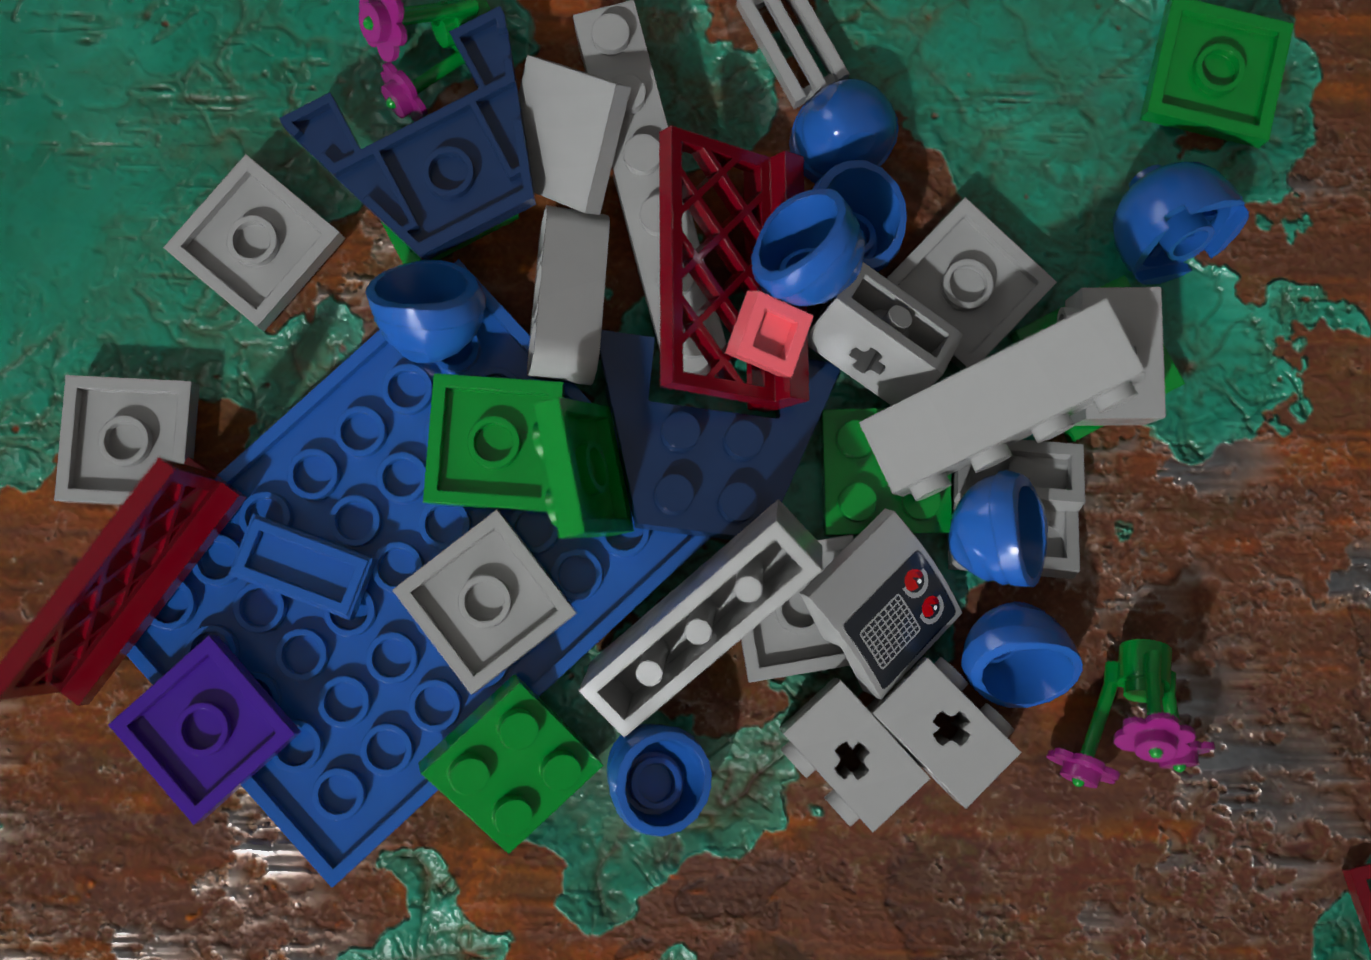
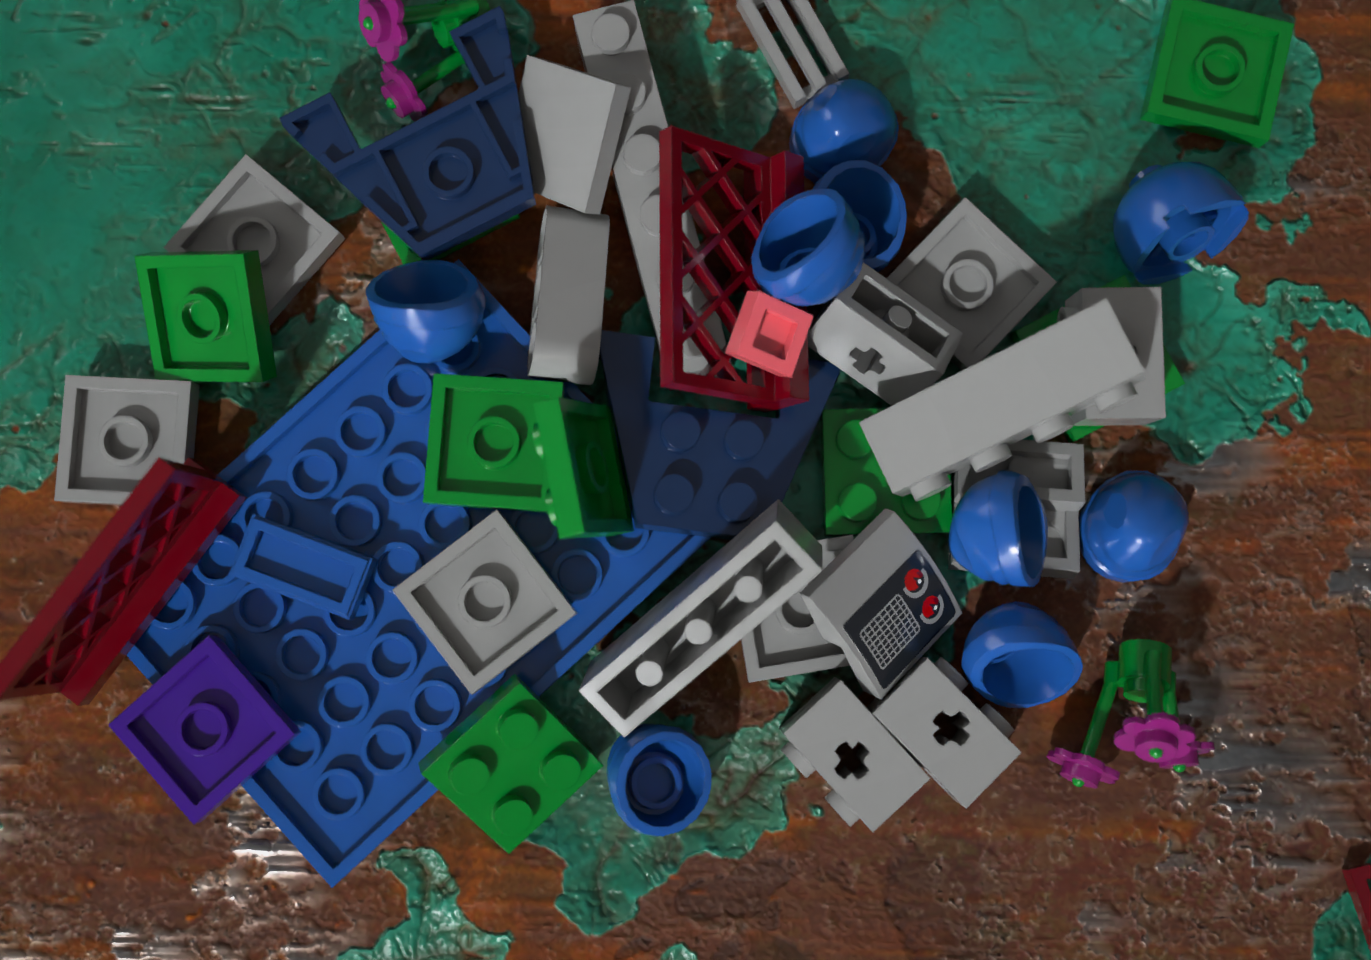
(206, 316): none -> green plate
(1132, 526): none -> blue hat

